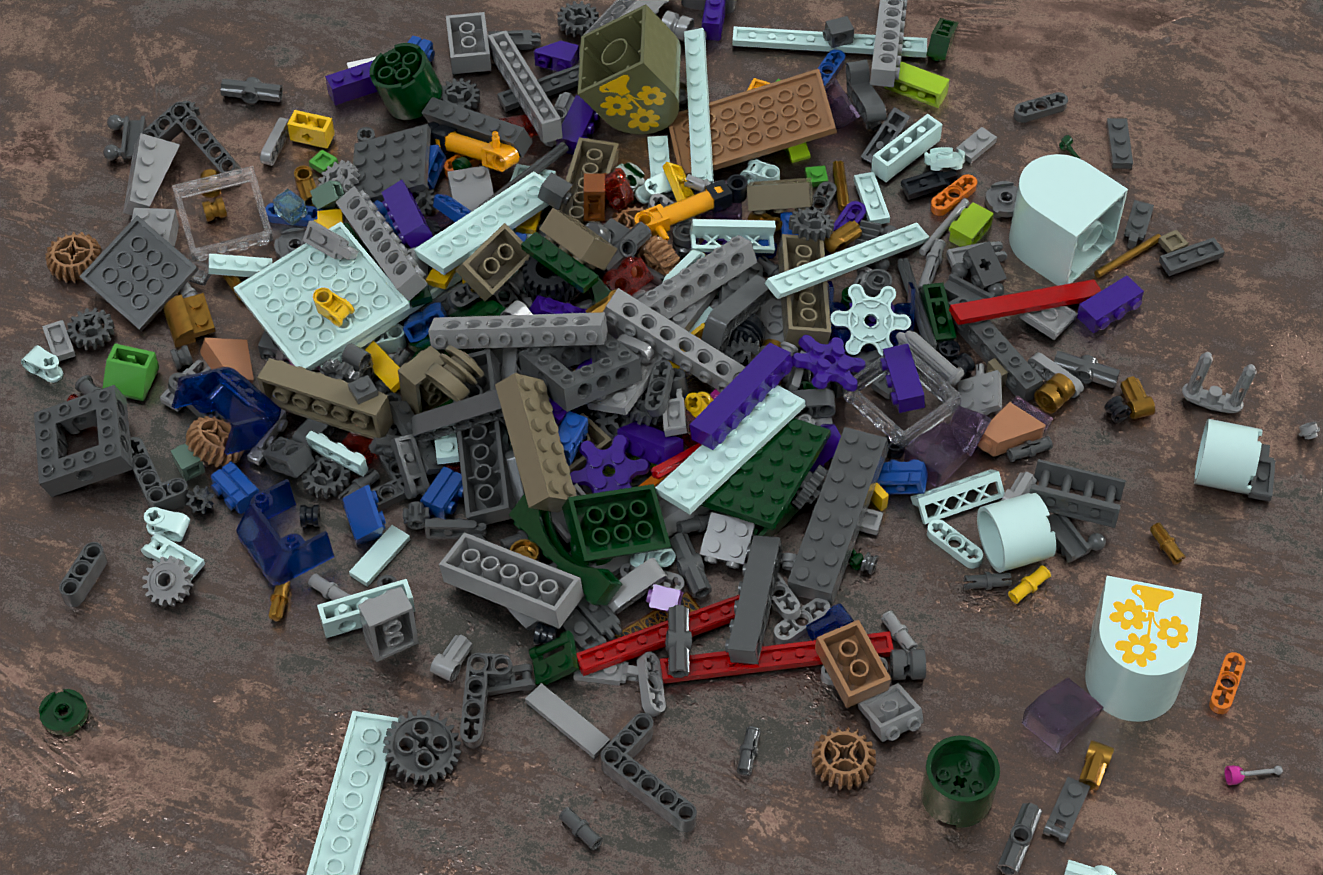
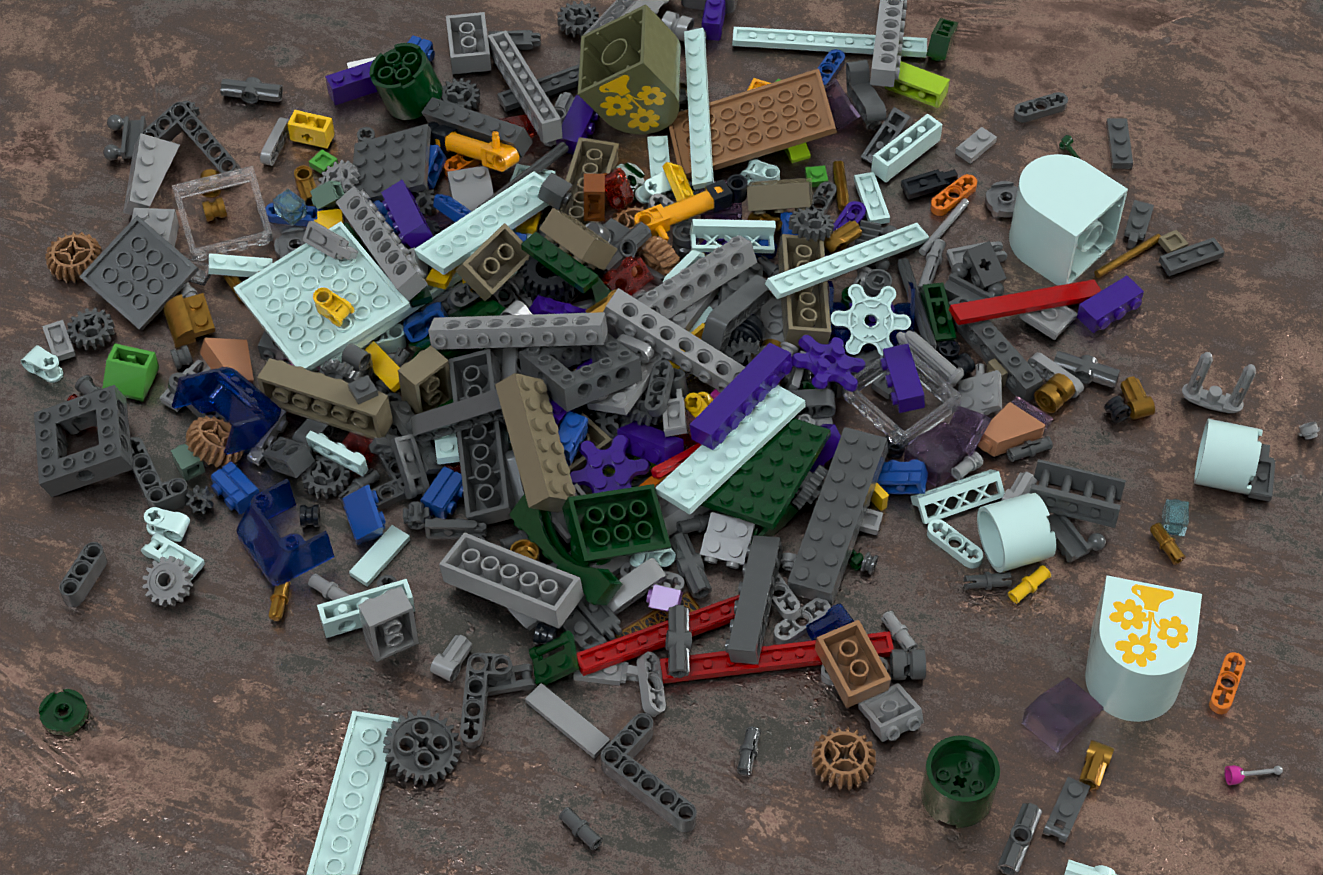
(454, 373): dark tan wheel -> none
(461, 163): dark green plate -> none
(557, 56): dark purple slope -> none
(698, 184): light grey pin -> none
(838, 32): dark grey brick -> none
(944, 158): light aqua plate -> none
(968, 464): none -> light grey pin
(971, 225): lime brick -> none
(1175, 516): none -> clear light blue brick

